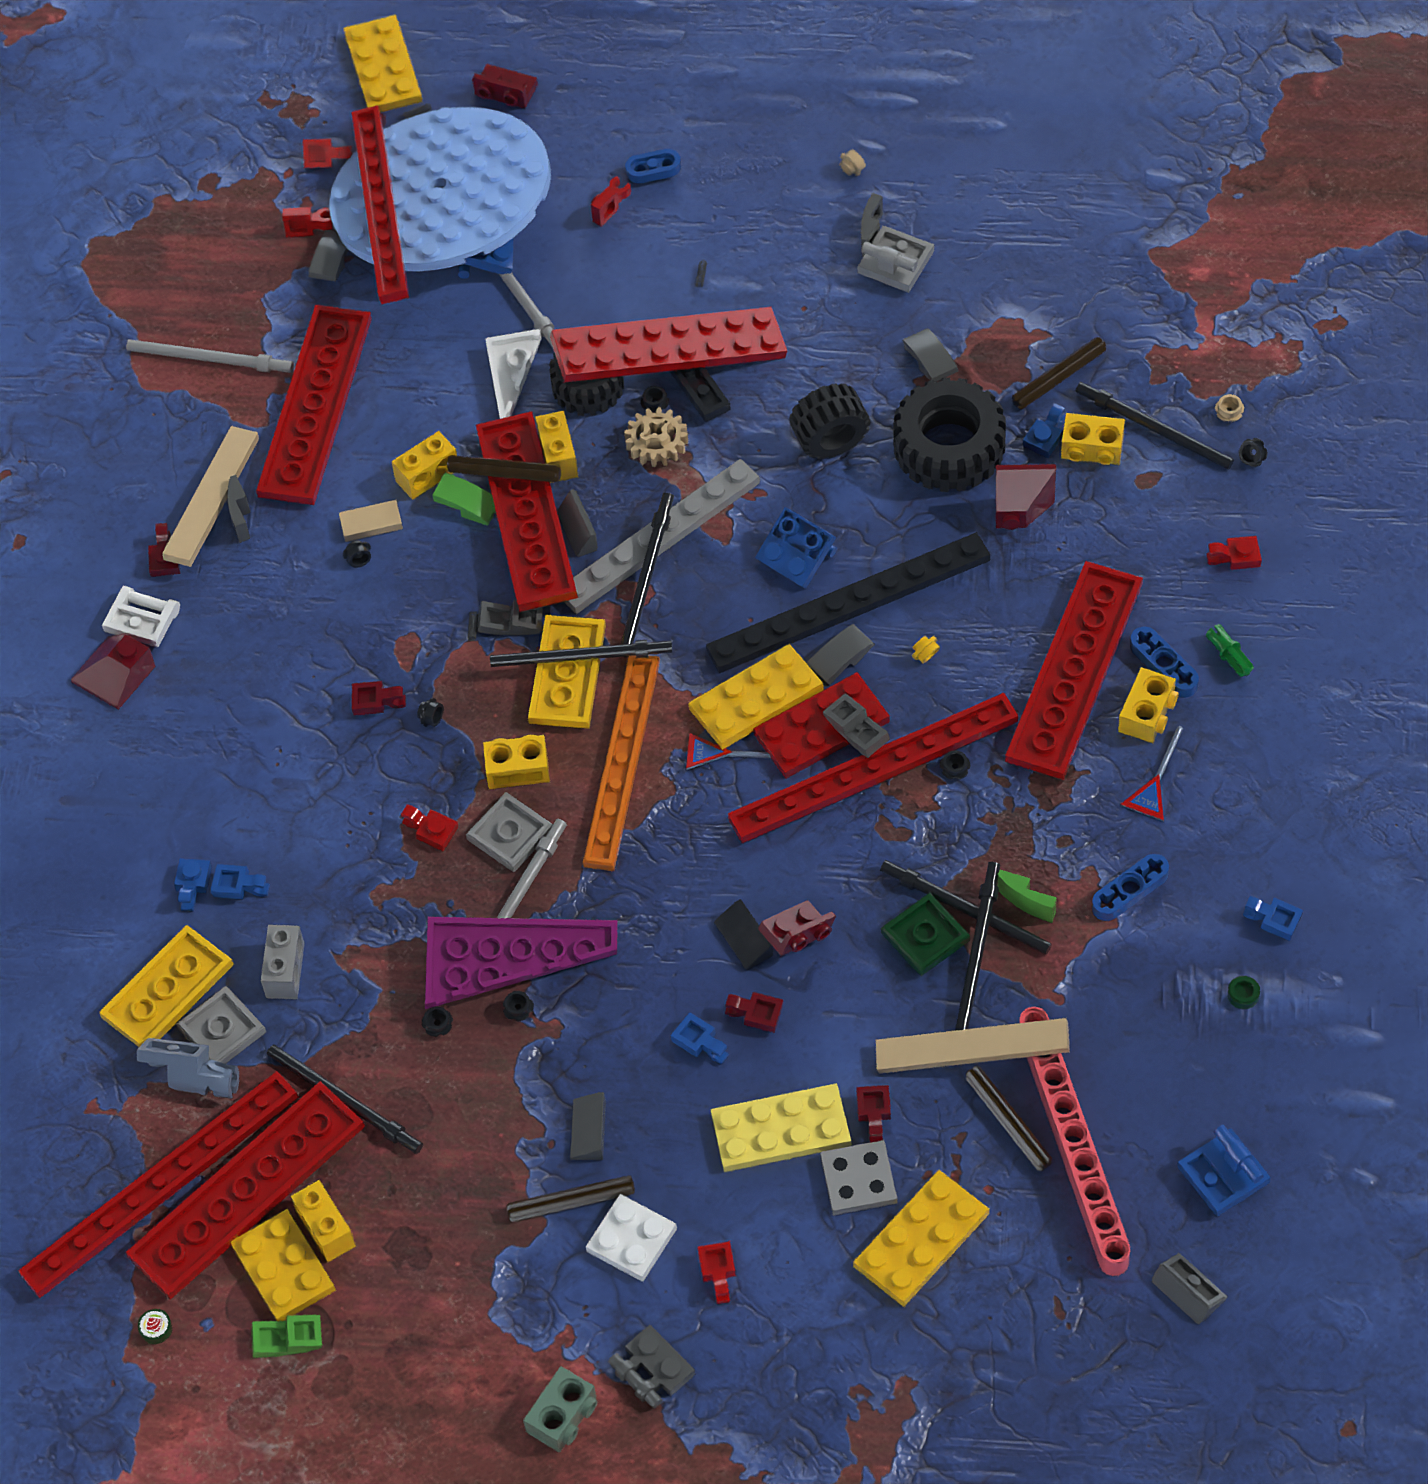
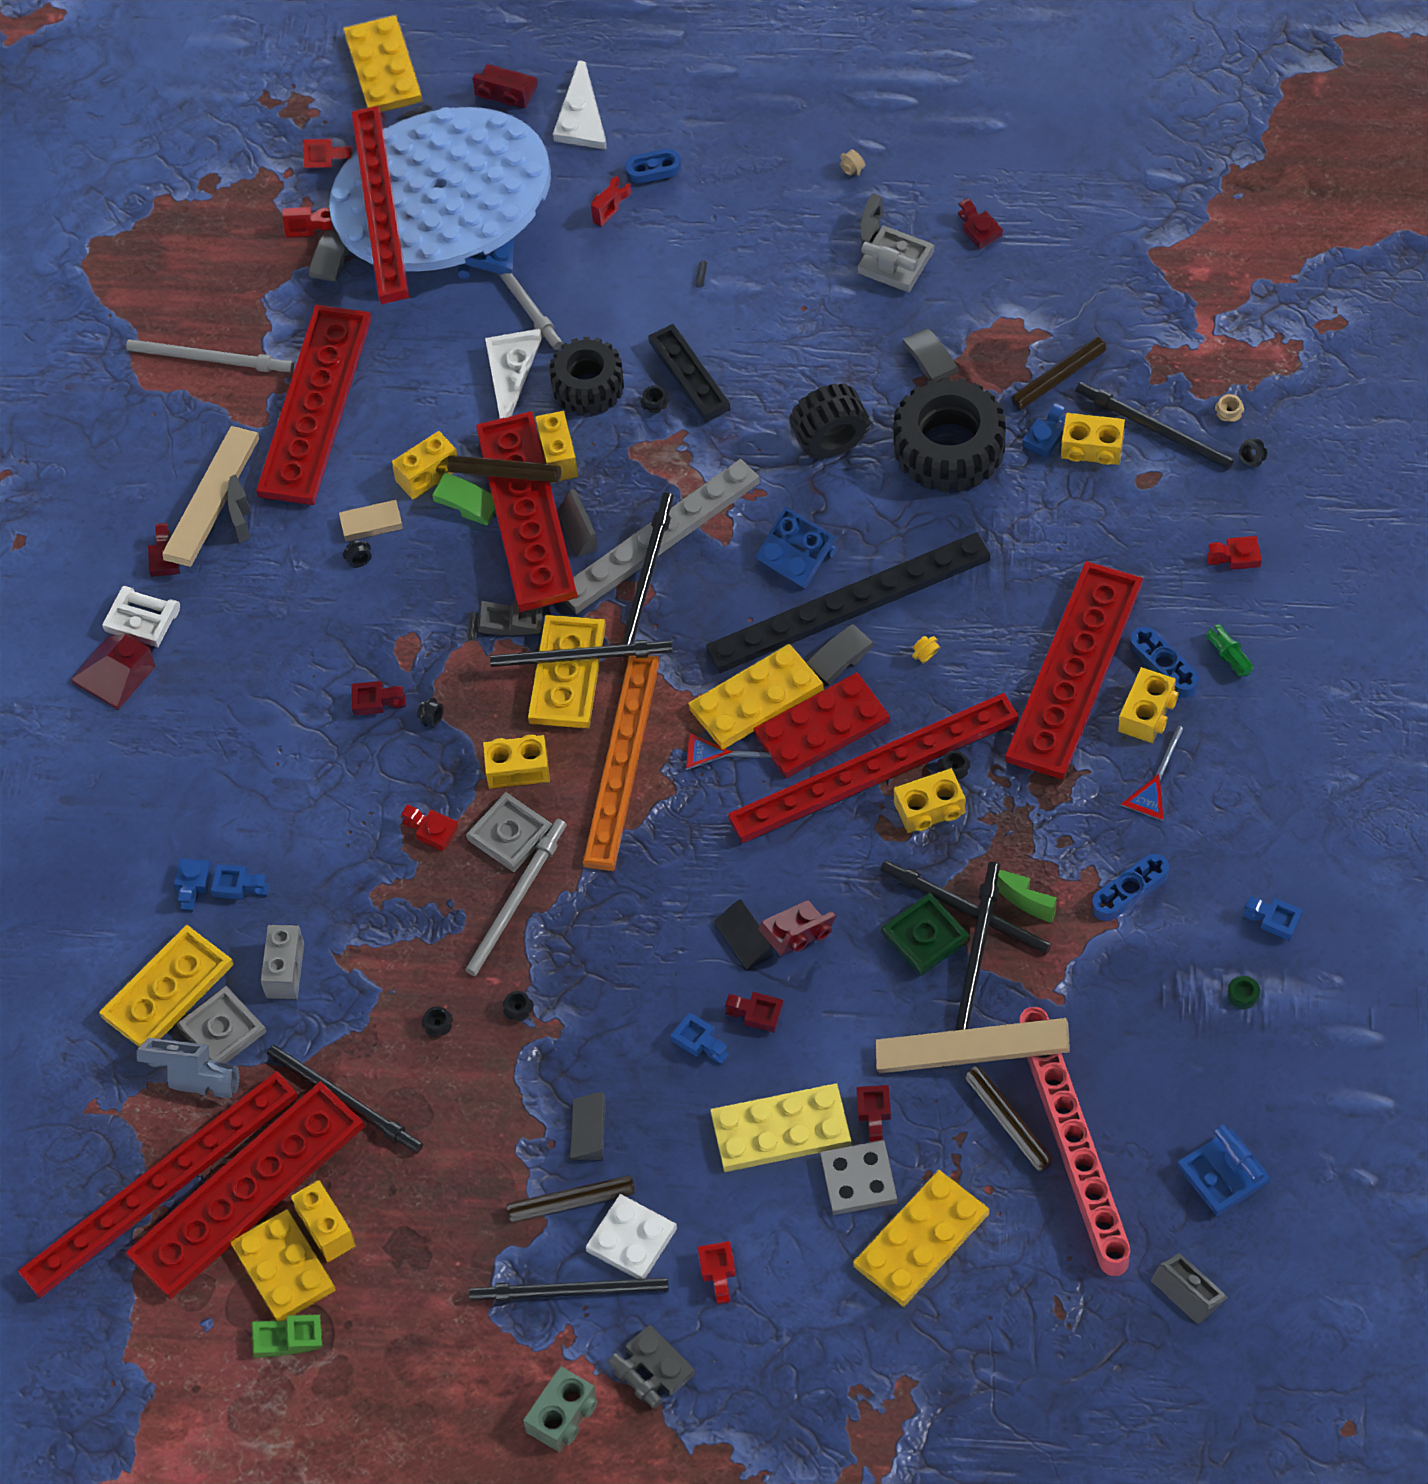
(155, 1326): tile -> none
(491, 953): magenta wing -> none
(504, 1292): none -> black bar
(579, 117): none -> white wing
(656, 437): tan gear -> none
(667, 344): red plate -> none
(855, 726): dark grey slope -> none
(927, 794): none -> yellow brick
(978, 227): none -> dark red plate
(1023, 493): slope -> none

